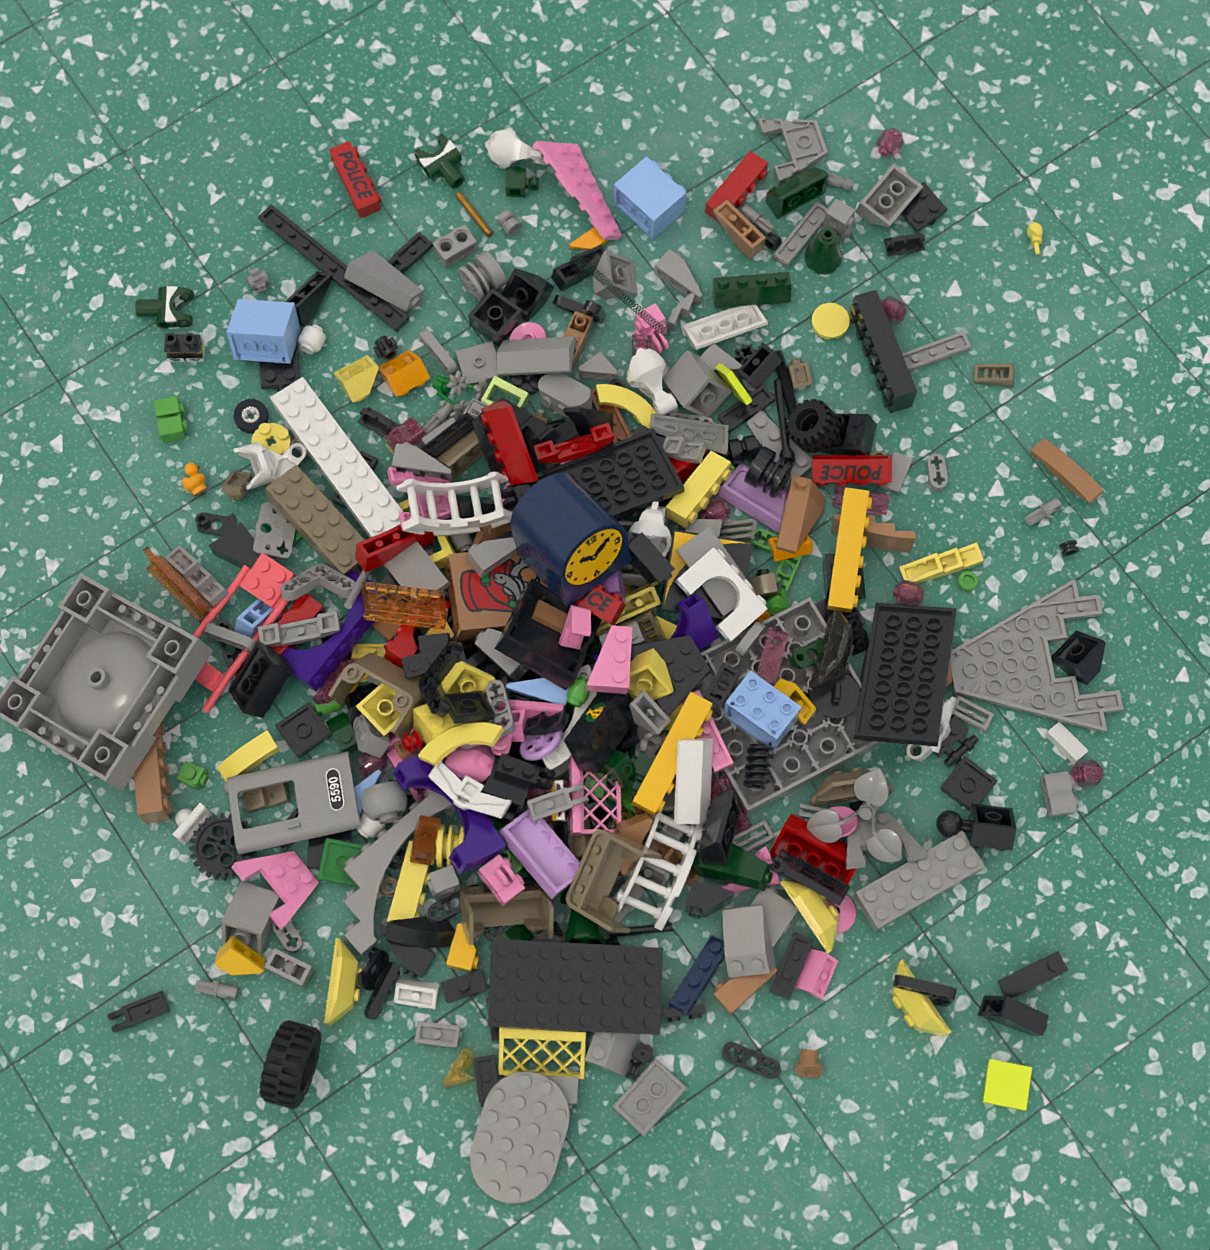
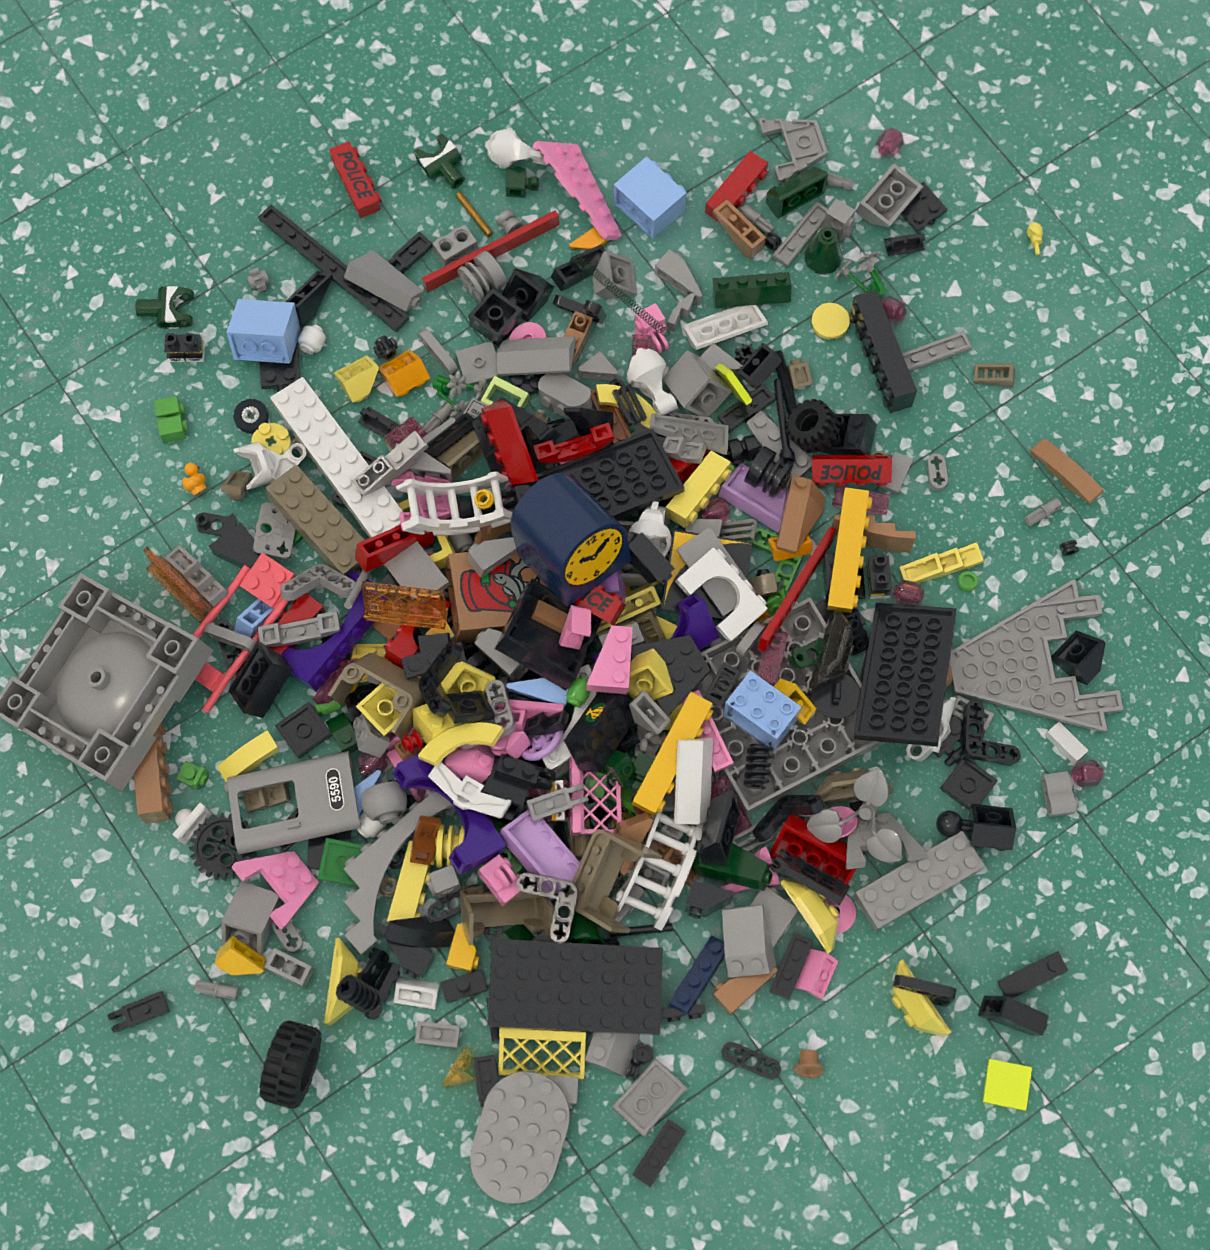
(358, 994): none -> black piece
(392, 465): none -> light grey slope
(480, 495): none -> yellow plate
(495, 248): none -> red tile
(517, 744): none -> bright pink slope
(561, 900): none -> beam
(623, 390): none -> black tile
(659, 1153): none -> black plate
(782, 809): none -> black beam
(796, 589): none -> red tile
(870, 267): none -> plant
(879, 577): none -> black hips
(977, 741): none -> black beam

